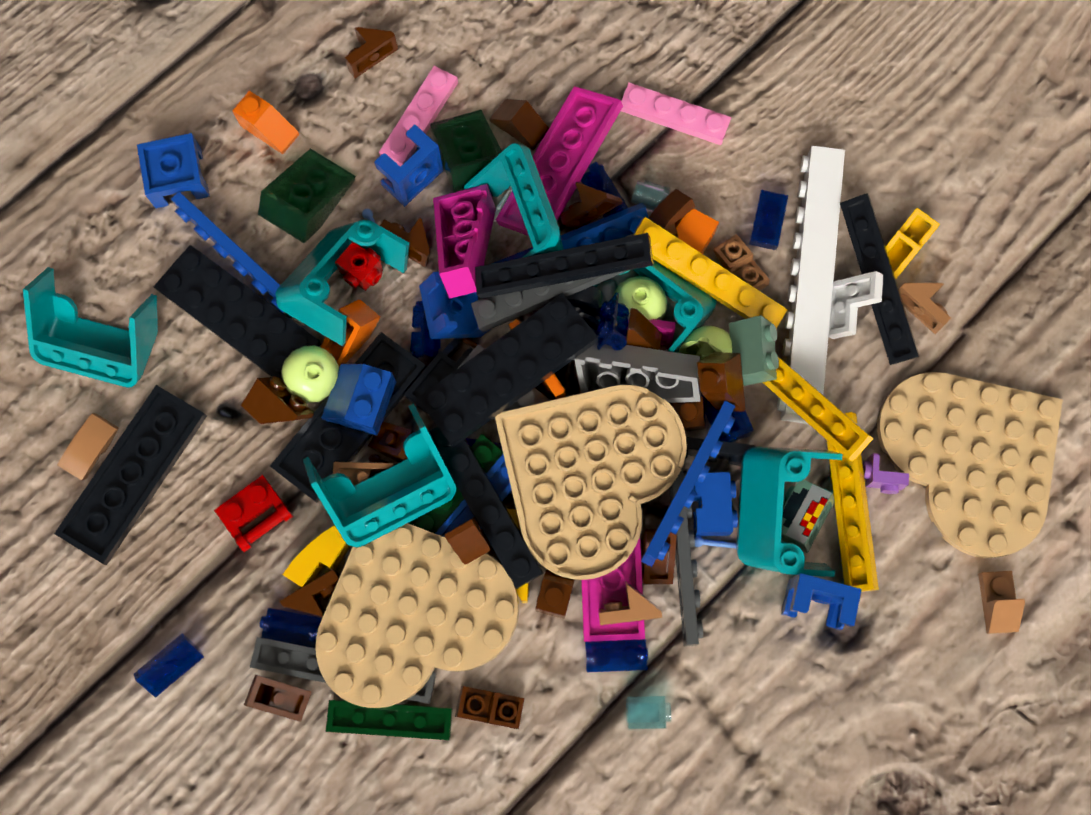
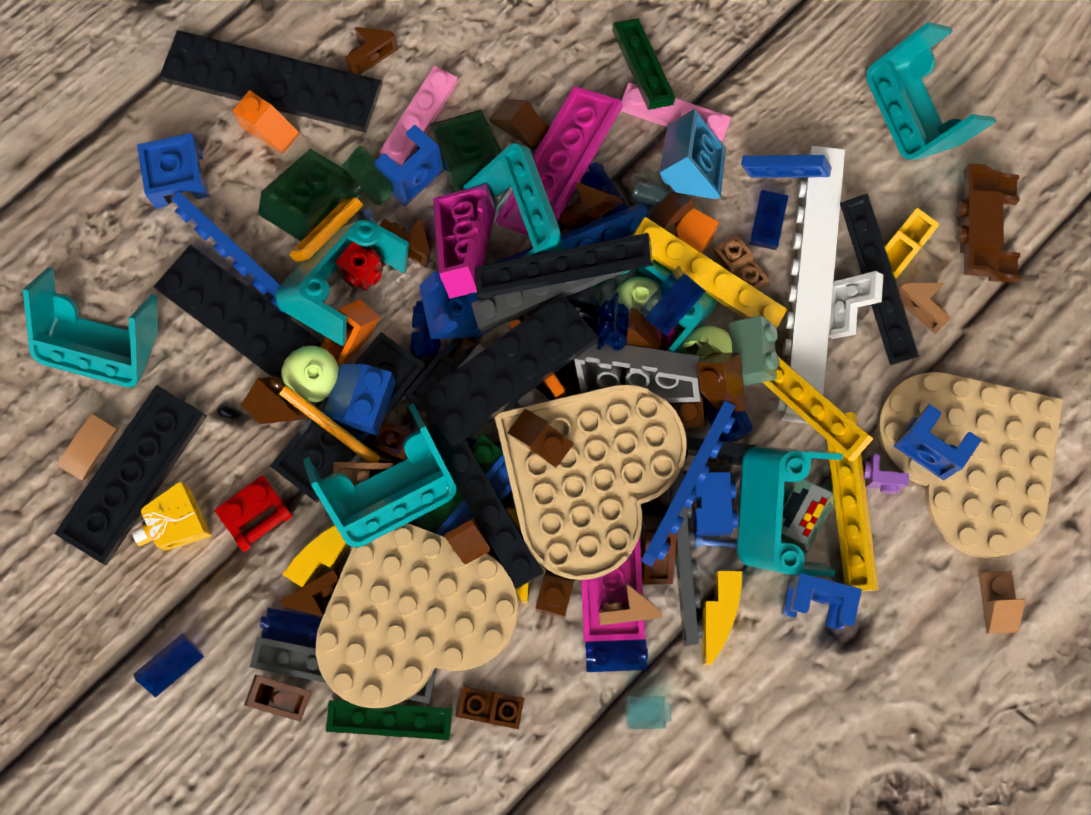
(172, 520): none -> yellow torso
(282, 81): none -> black plate
(325, 229): none -> light orange tile
(329, 425): none -> light orange bar
(367, 178): none -> clear green plate
(540, 438): none -> reddish brown slope
(643, 64): none -> dark green plate
(672, 301): none -> clear blue hinge
(693, 157): none -> dark azure slope
(720, 614): none -> yellow slope
(786, 166): none -> blue tile
(906, 103): none -> teal windscreen
(932, 452): none -> blue panel
(983, 223): none -> reddish brown bracket

